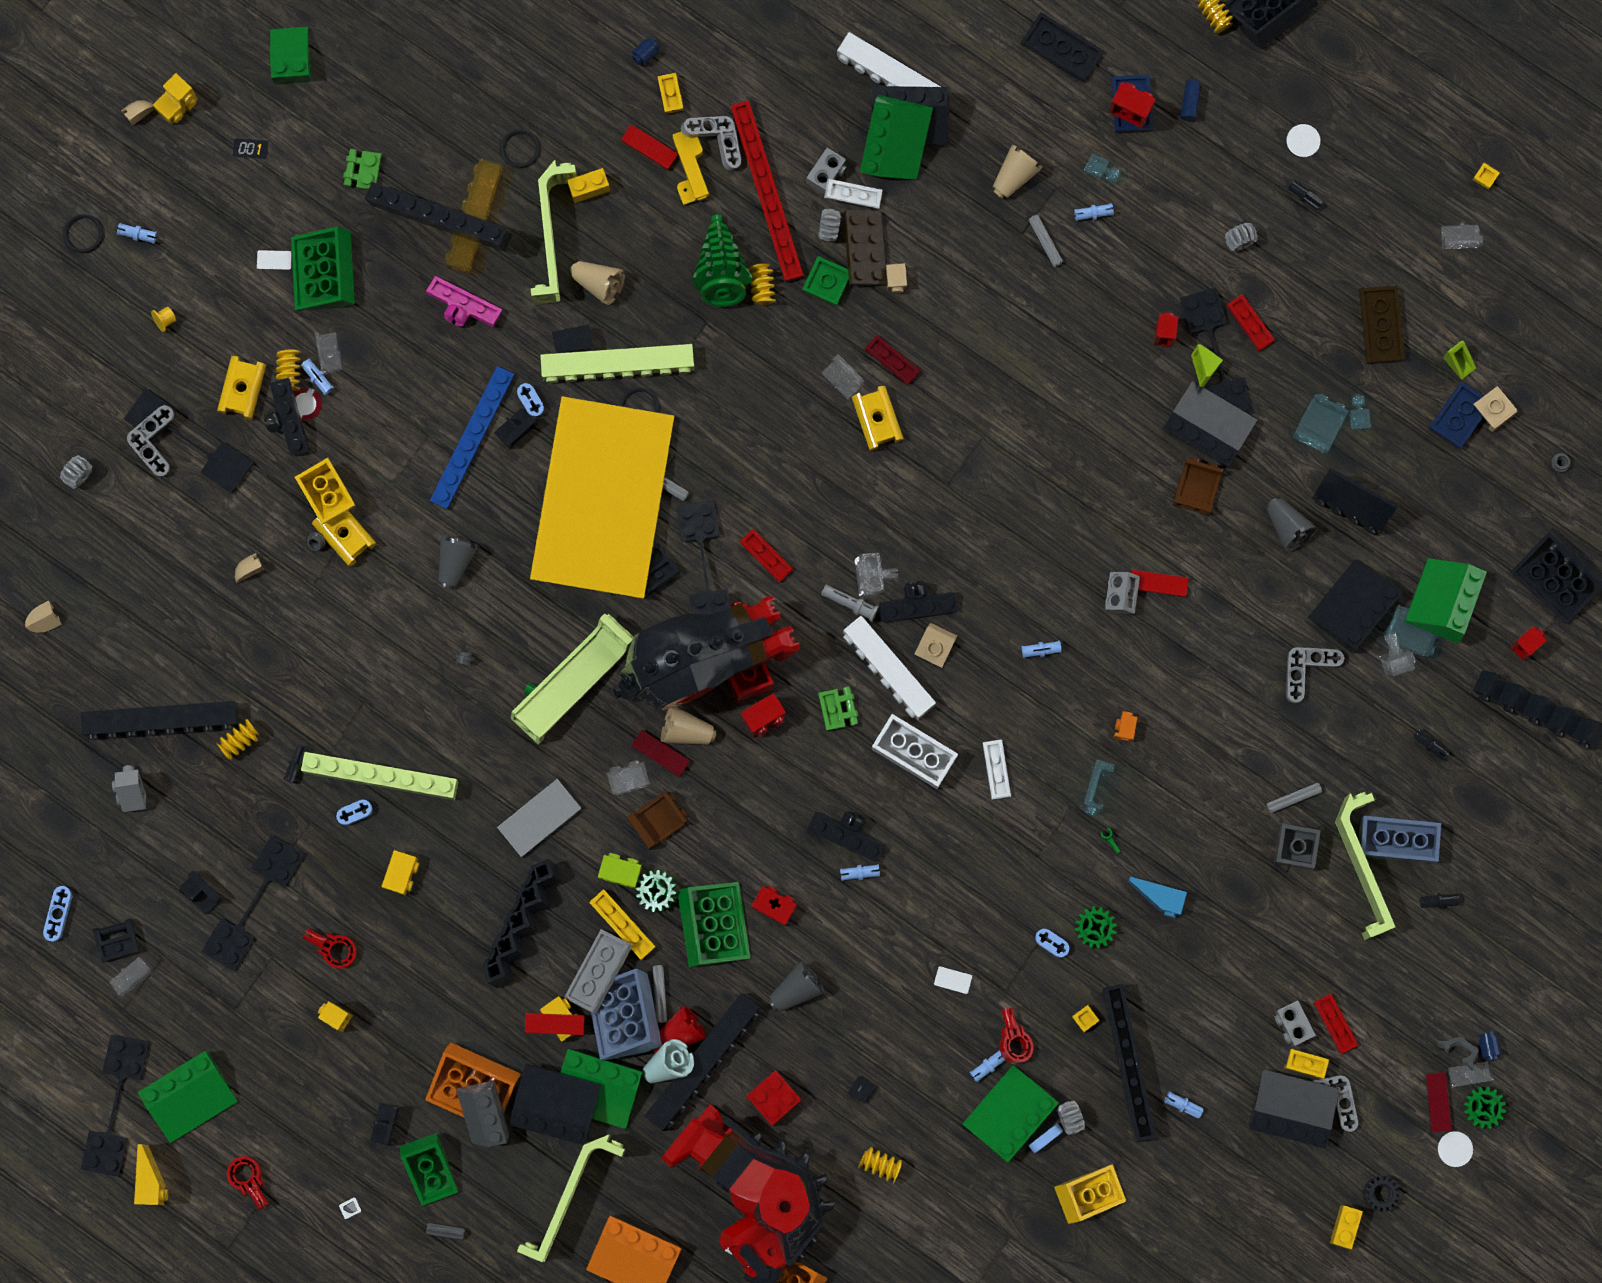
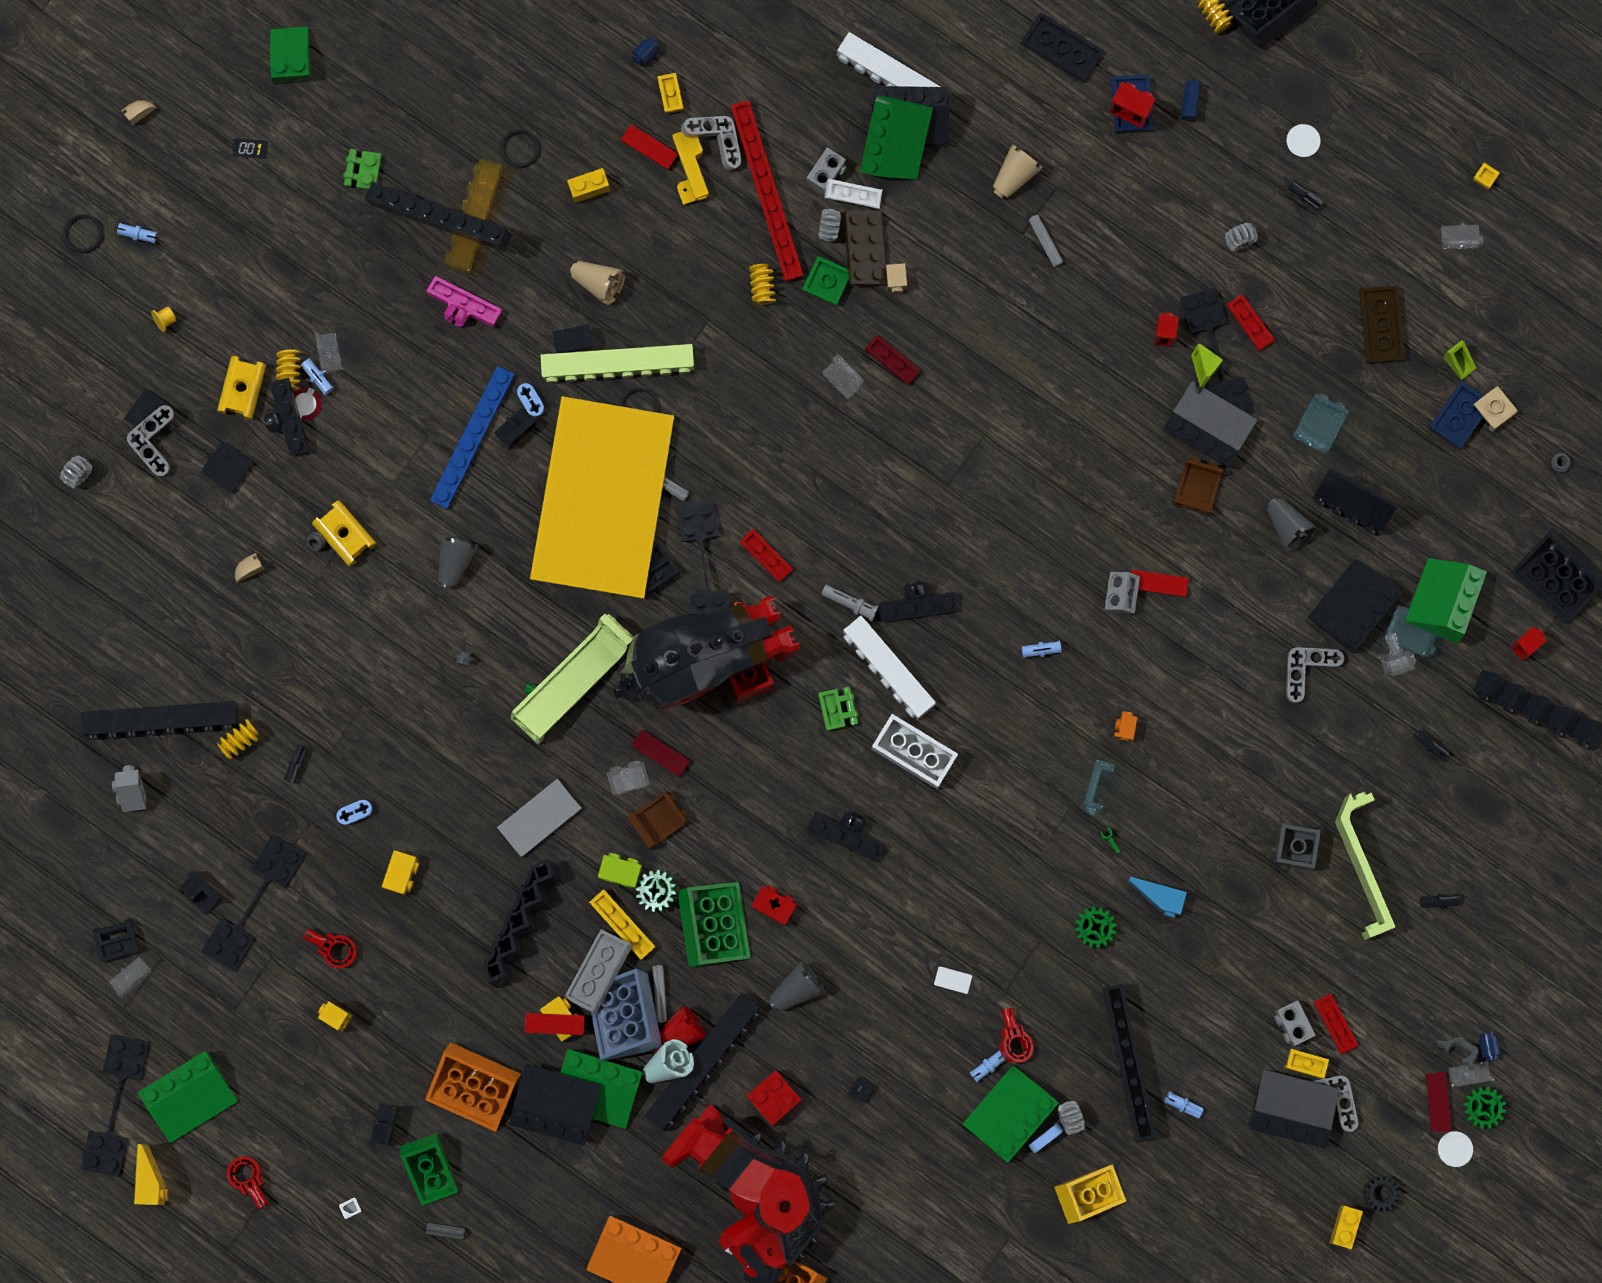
(42, 618): tan brick -> none
(55, 898): light blue beam -> none
(176, 99): yellow brick -> none
(274, 259): white sticker -> none
(322, 269): green slope -> none
(325, 491): yellow slope -> none
(379, 776): yellowish green brick -> none
(483, 1114): dark grey slope -> none
(551, 177): yellowish green panel -> none
(603, 1143): yellowish green panel -> none
(686, 729): tan cone -> none
(720, 267): green plant -> none
(763, 715): red brick -> none
(860, 872): light blue pin -> none
(870, 574): clear brick -> none
(877, 432): yellow piece -> none
(880, 1164): yellow piece -> none
(935, 645): tan piece -> none
(996, 769): white tile -> none
(1055, 939): light blue beam -> none
(1085, 1018): yellow plate -> none
(1094, 212): light blue pin -> none
(1098, 166): clear light blue plate -> none
(1294, 797): light grey axle -> none
(1361, 417): clear light blue plate -> none
(1400, 839): sand blue brick -> none

